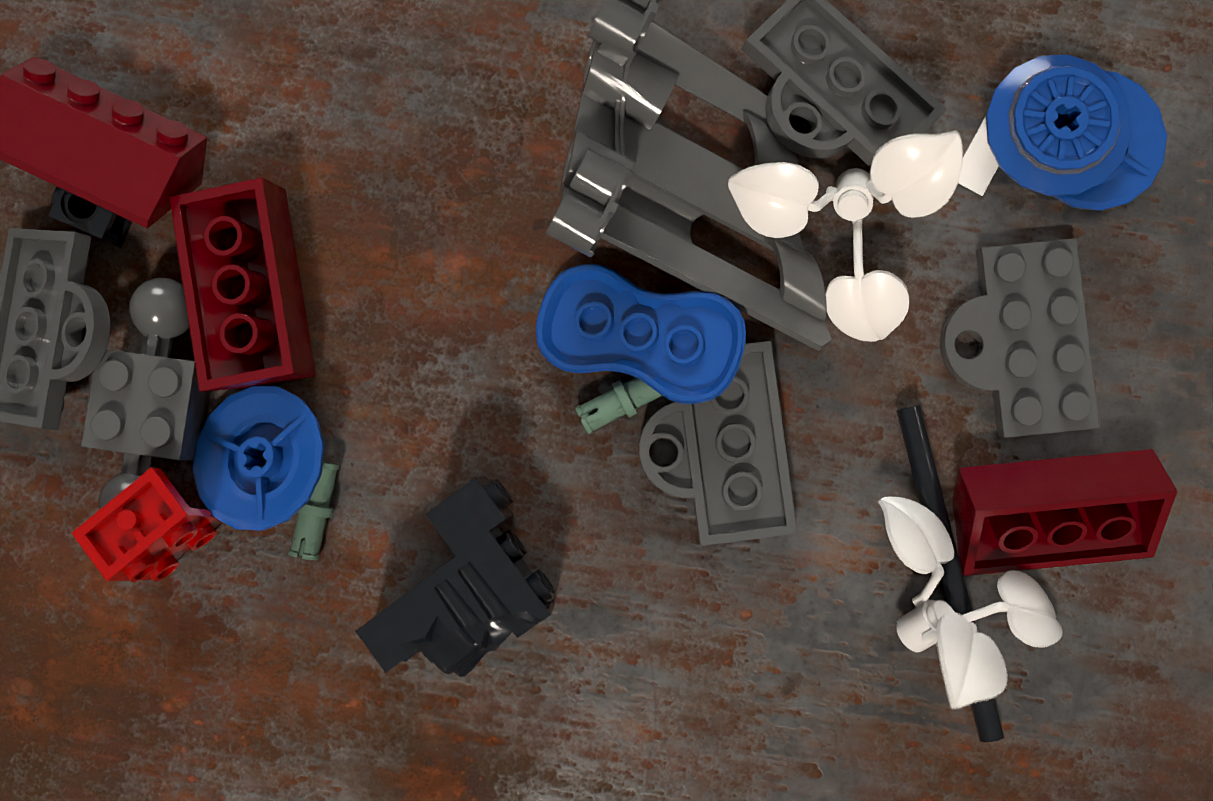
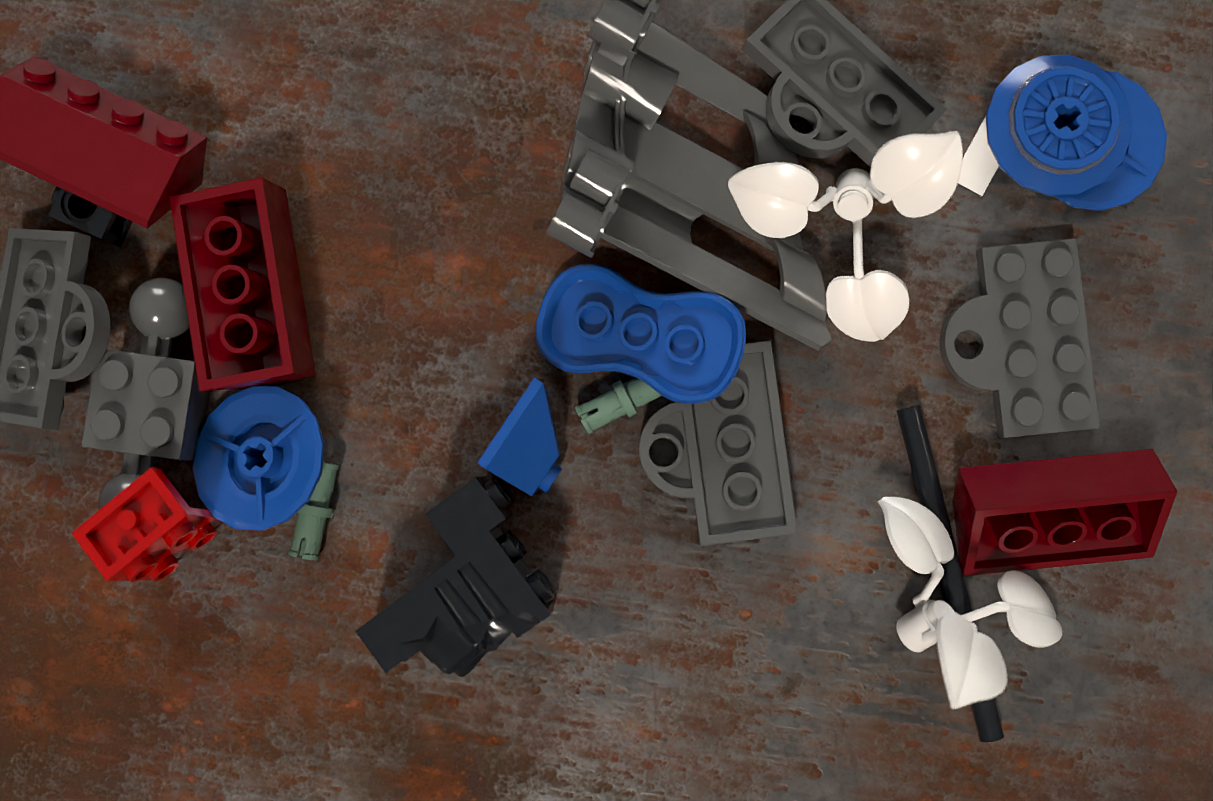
(526, 444): none -> blue slope

